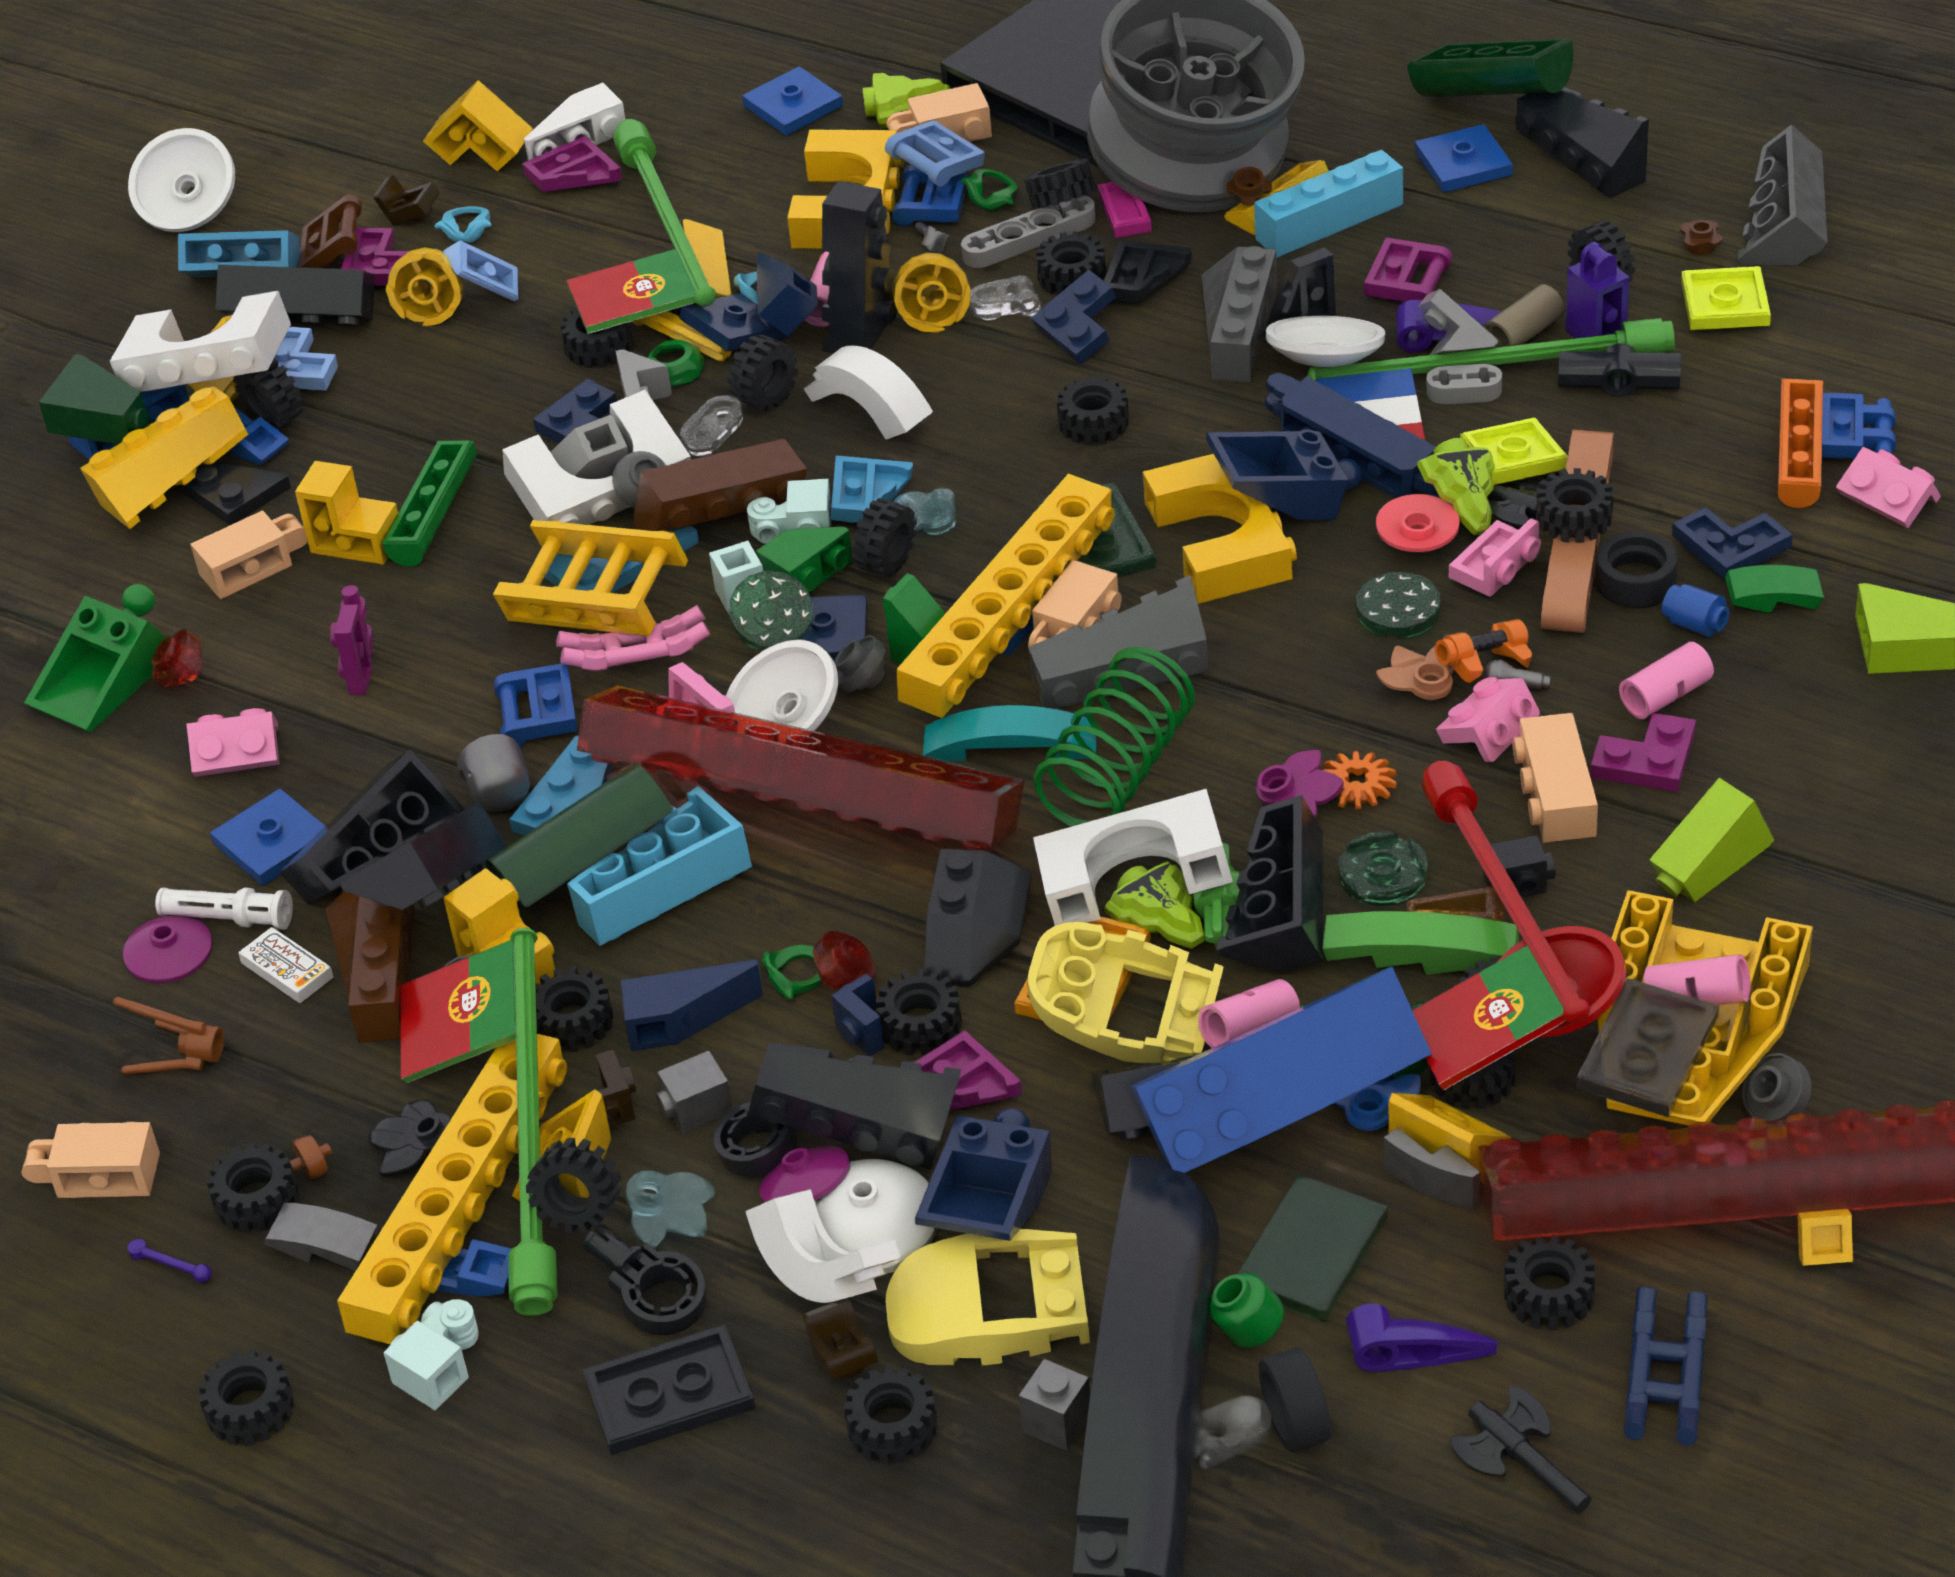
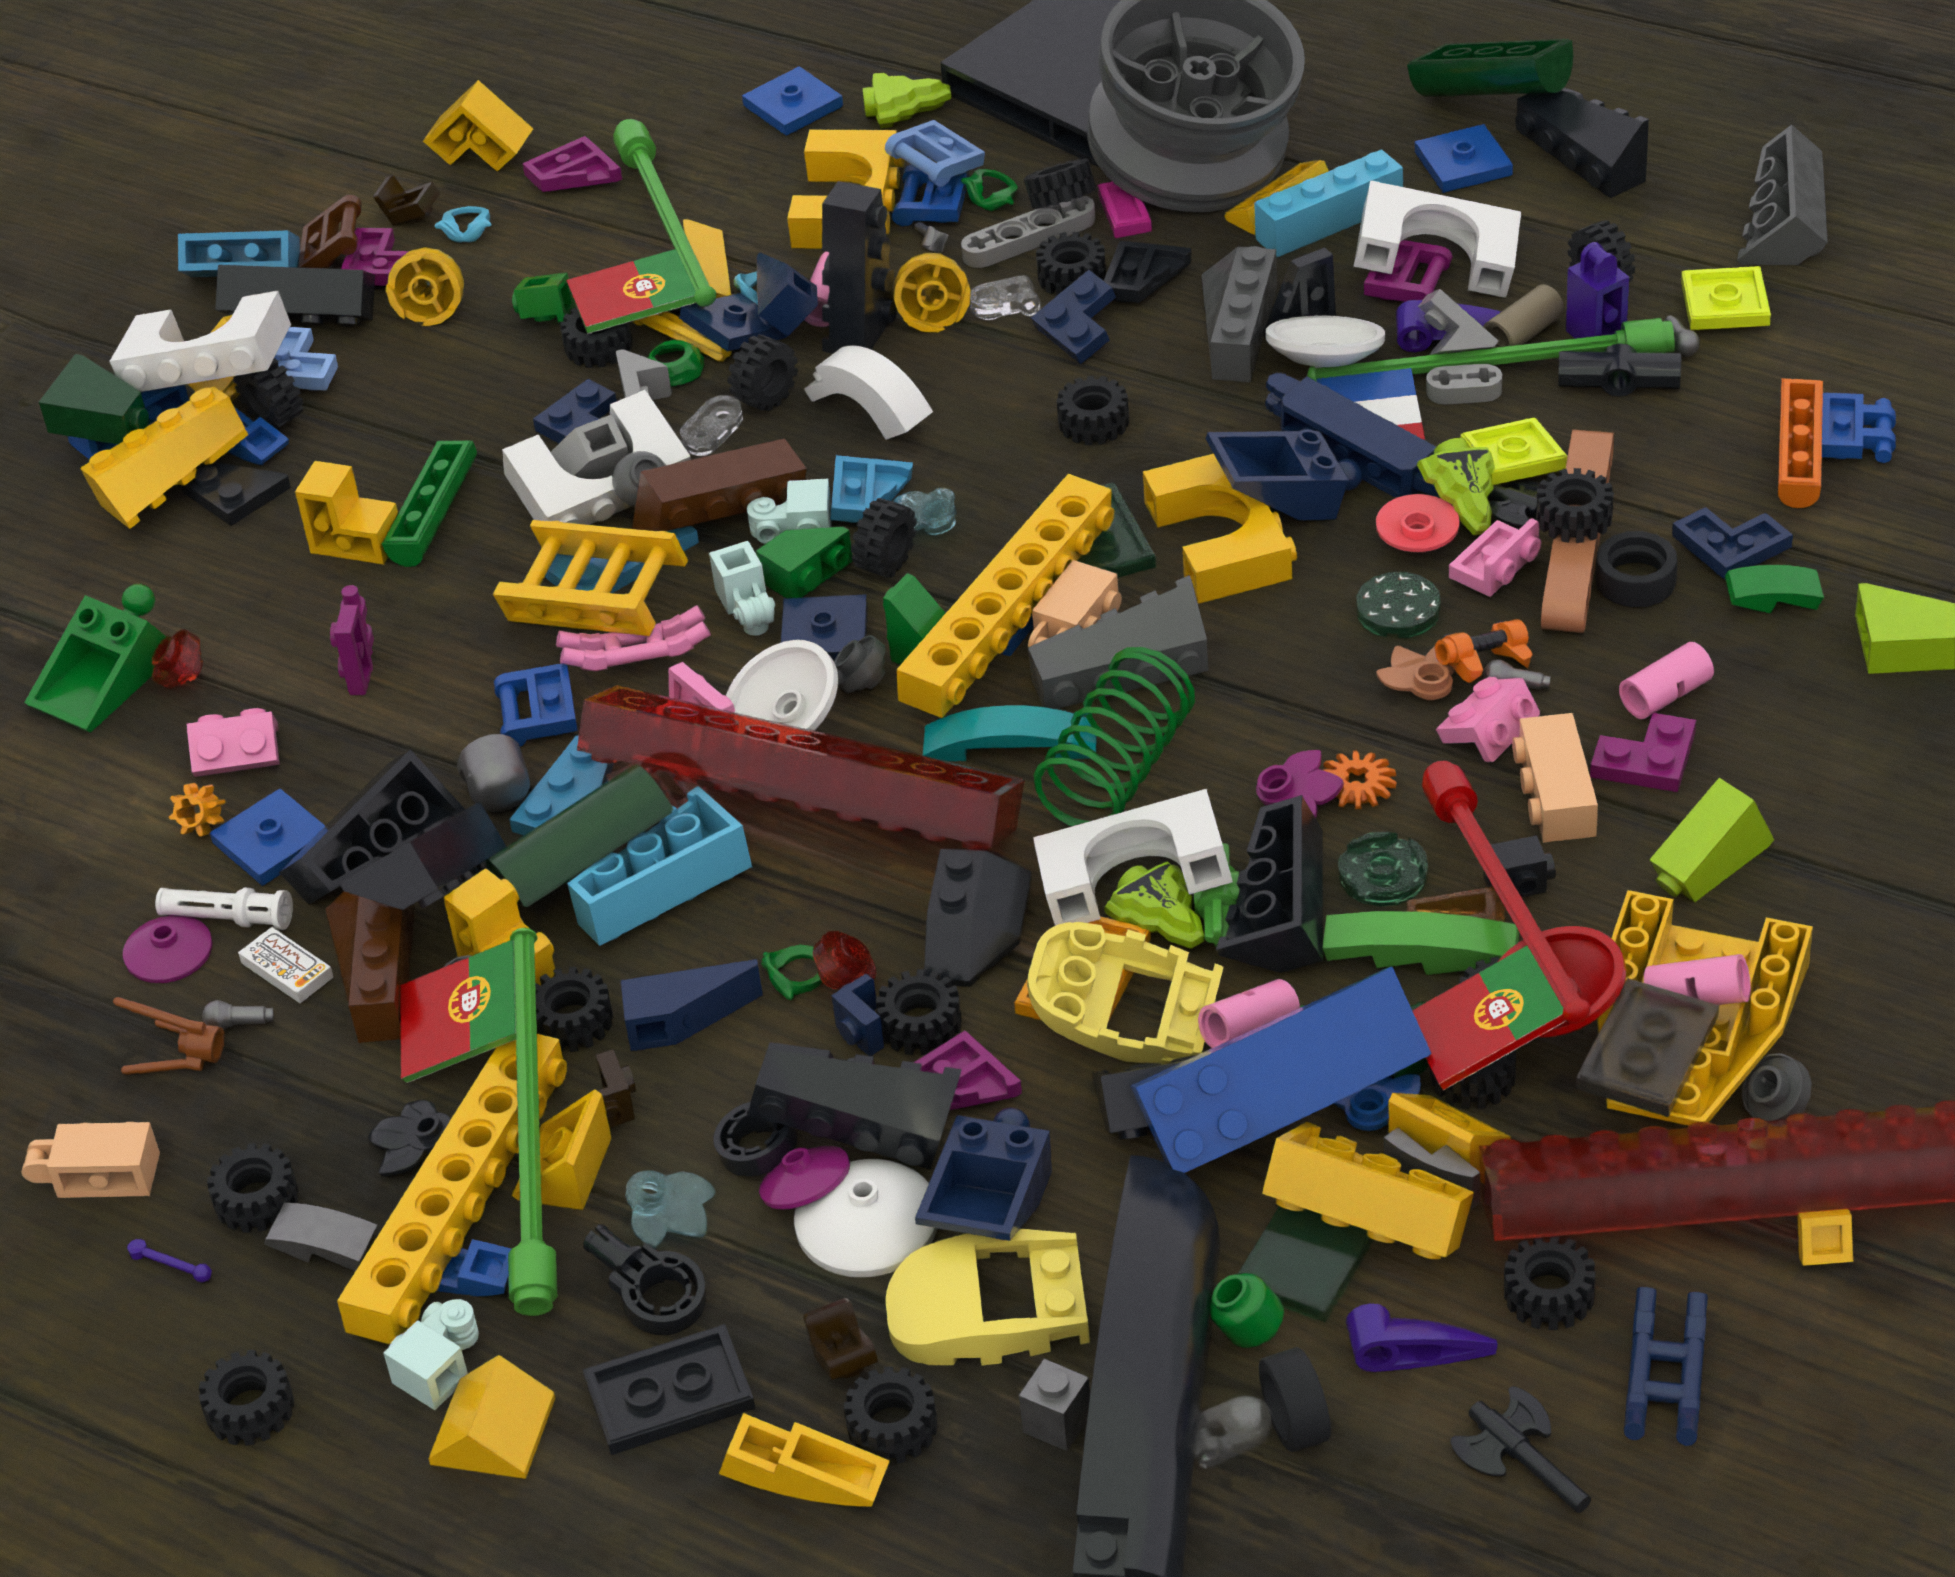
(170, 168): white dish -> none
(209, 809): none -> light orange gear
(225, 1015): none -> flat silver piece
(247, 551): light nougat brick -> none
(310, 1157): dark orange piece -> none
(483, 269): light blue slope -> none
(493, 1421): none -> yellow slope
(543, 297): none -> green brick
(561, 1204): black tyre -> none
(586, 113): white slope -> none
(693, 1092): flat silver brick -> none
(770, 609): clear green tile -> none
(802, 1464): none -> yellow slope
(805, 1255): white arch -> none
(958, 109): light nougat brick -> none
(1249, 185): reddish brown plate -> none
(1367, 1192): none -> yellow wedge
(1482, 230): none -> white arch
(1685, 340): none -> flat silver piece
(1695, 609): blue brick -> none
(1701, 236): reddish brown plate -> none
(1887, 487): bright pink bracket -> none

